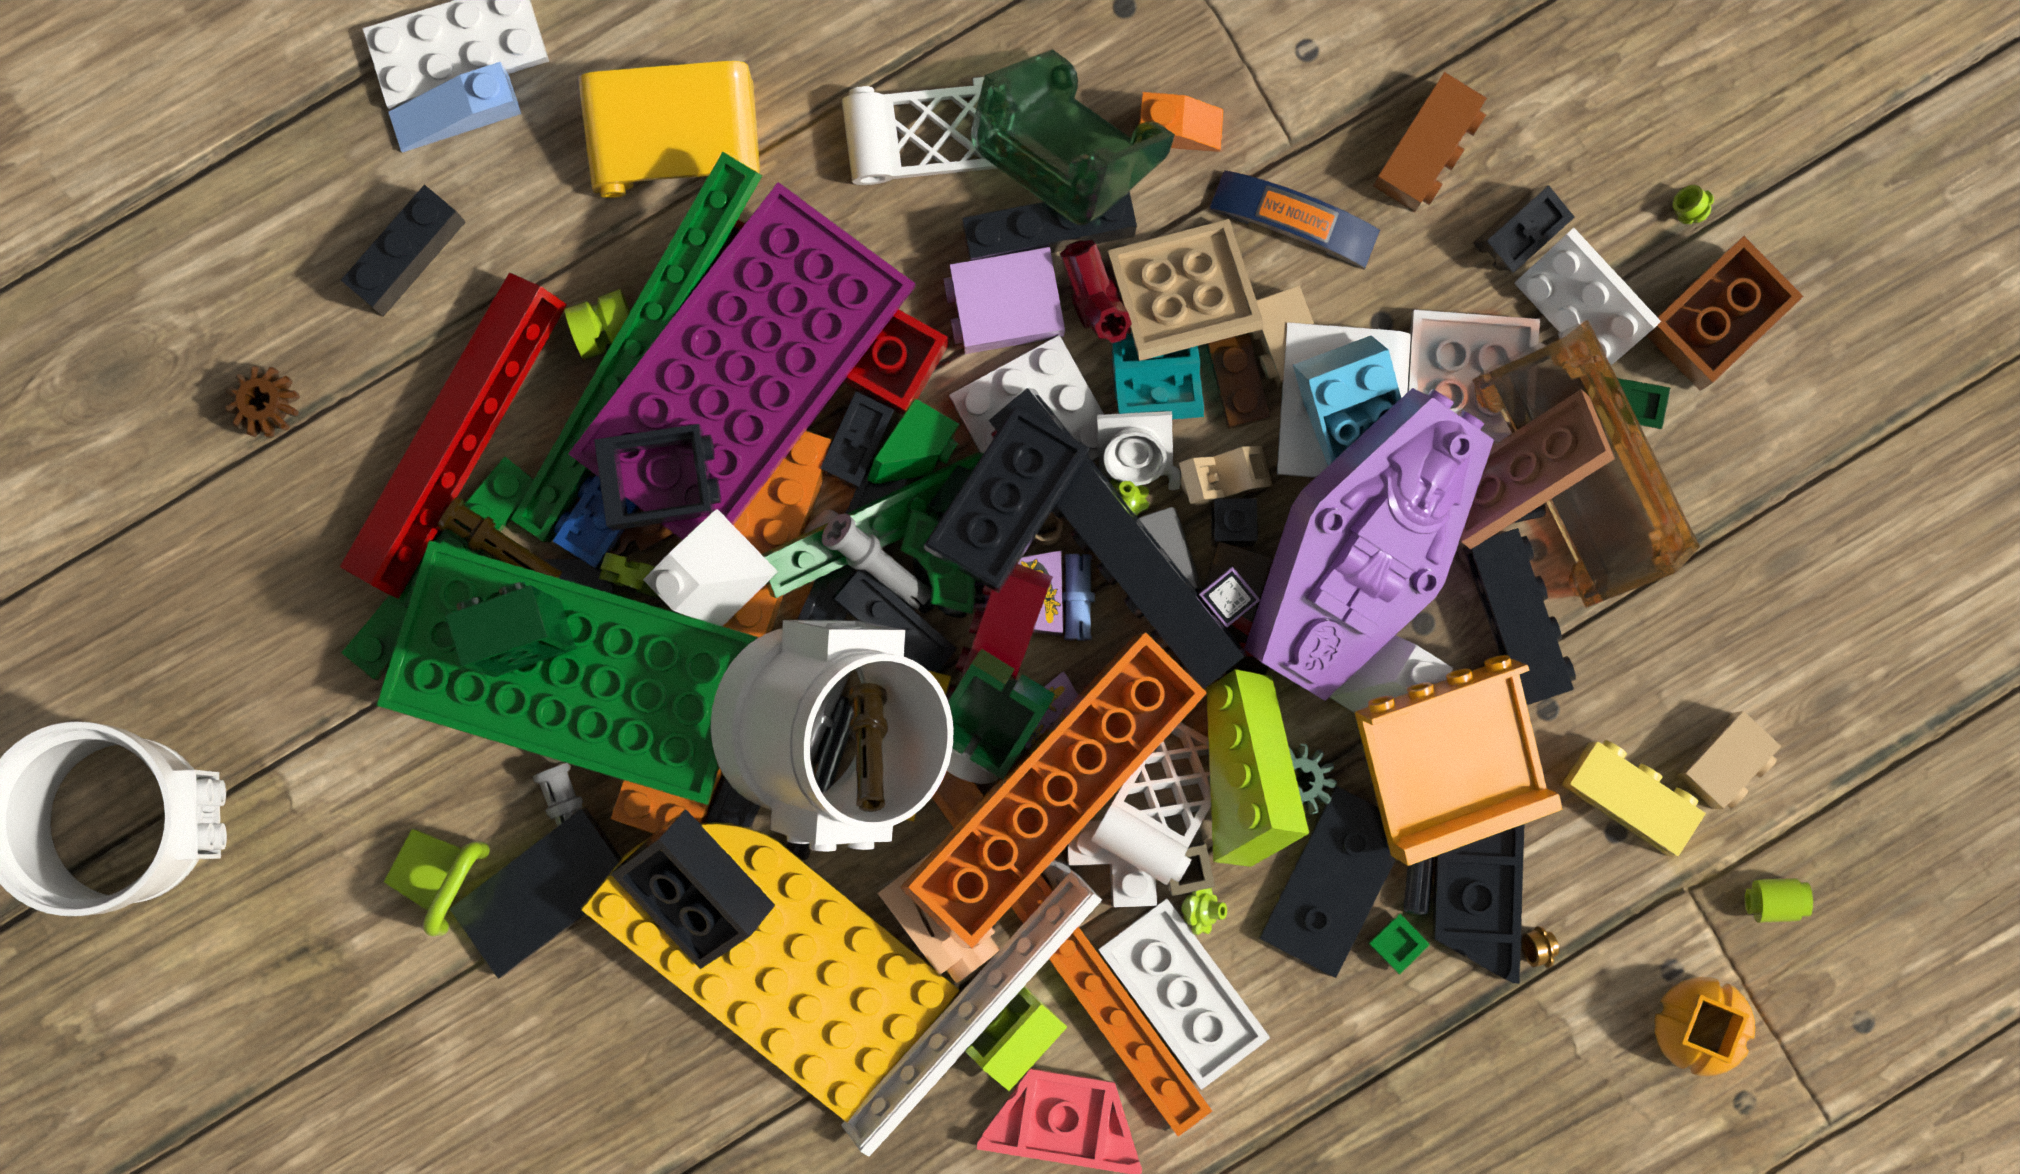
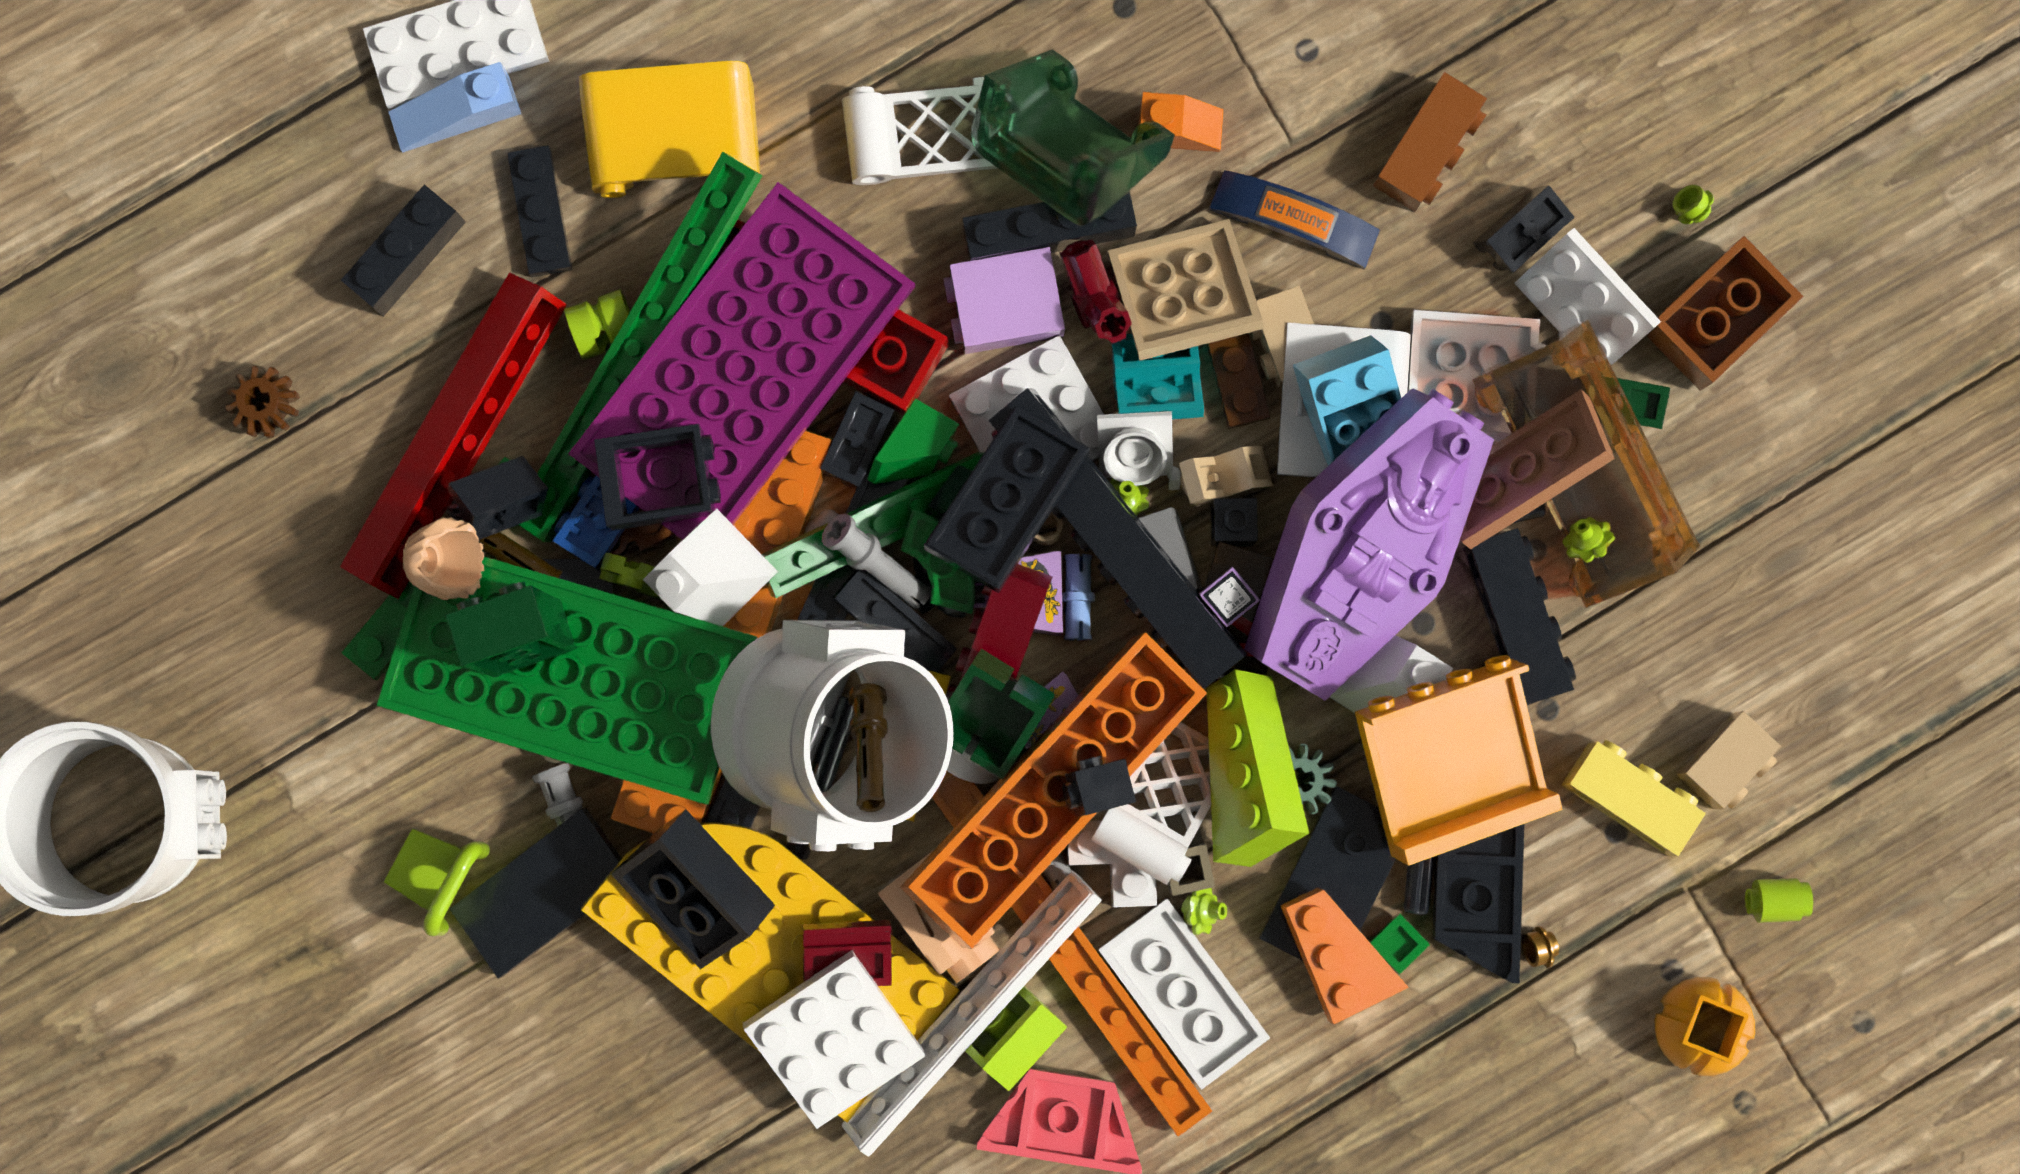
(444, 559): none -> light nougat hair
(498, 497): none -> black hinge
(539, 211): none -> black plate
(830, 941): none -> dark red plate
(833, 1039): none -> white plate
(1098, 786): none -> black brick
(1338, 957): none -> orange wing
(1588, 539): none -> lime plant

